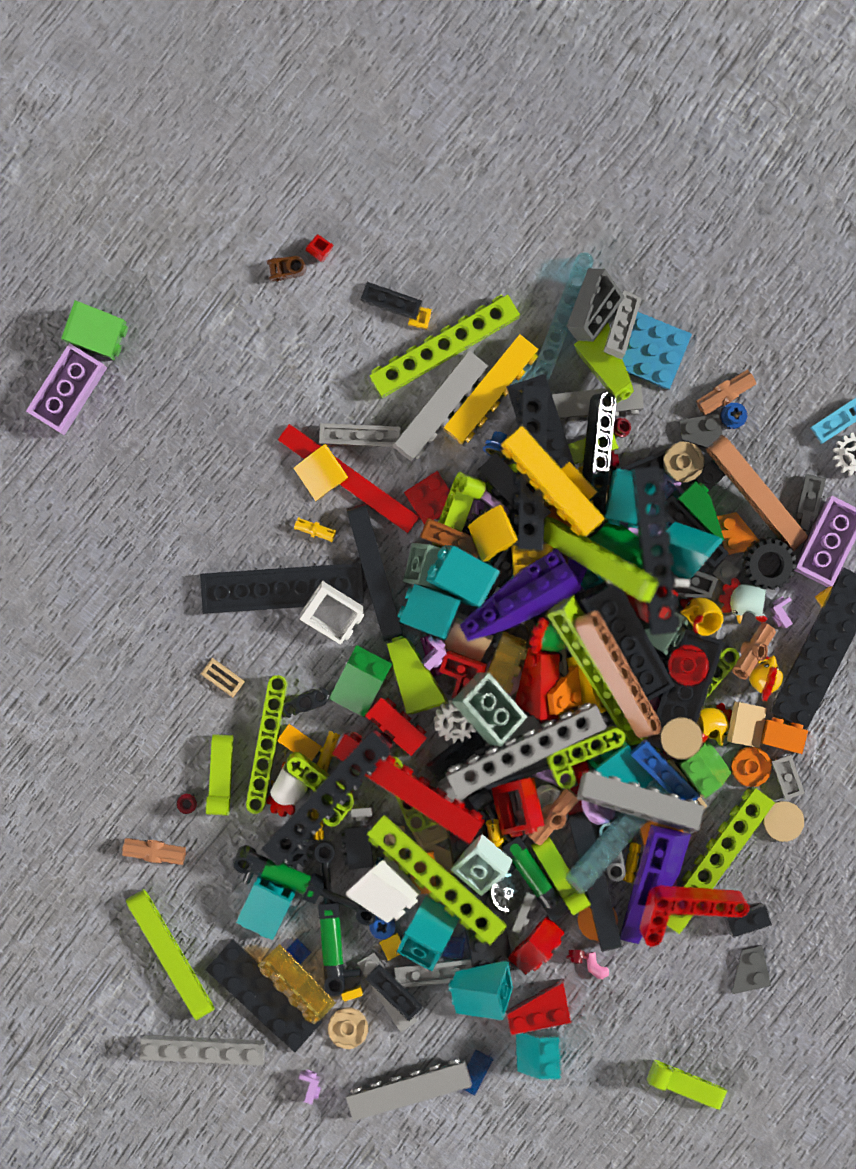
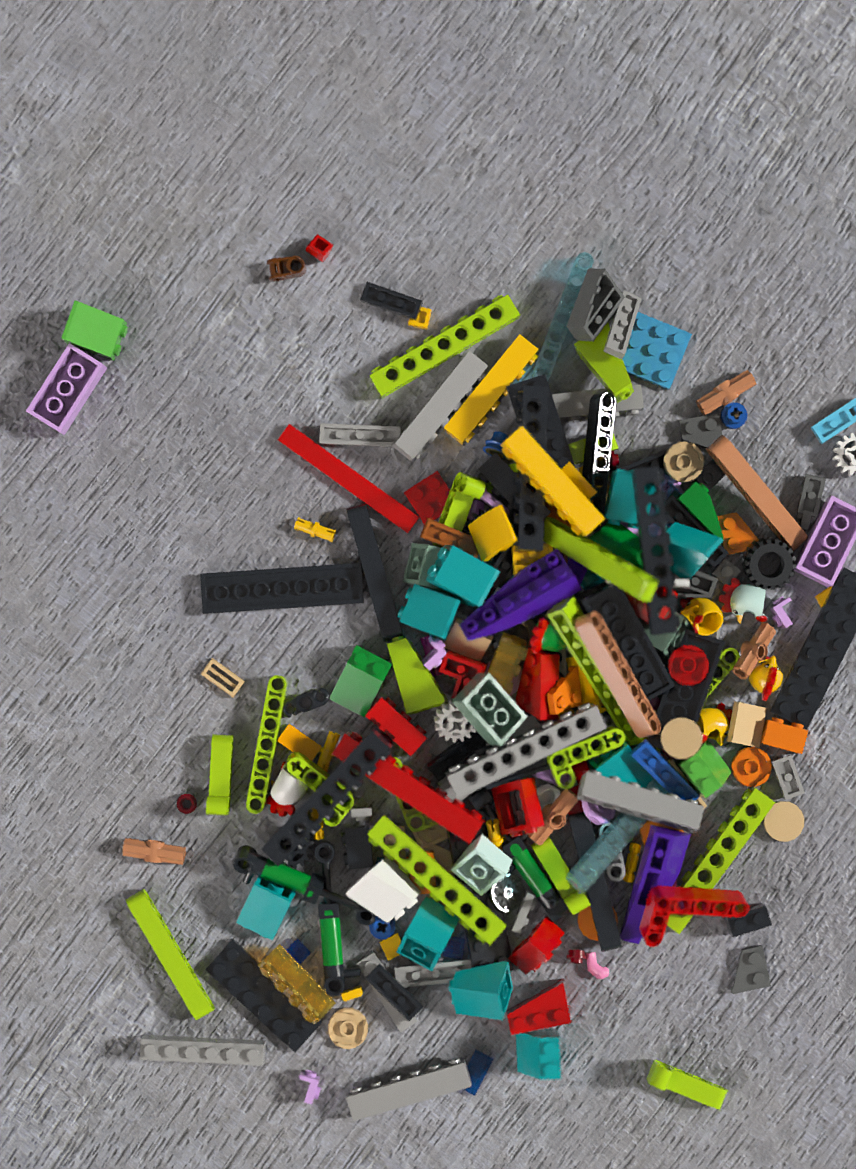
(320, 472): yellow slope -> none
(332, 613): window -> none
(625, 427): dark red plate -> none

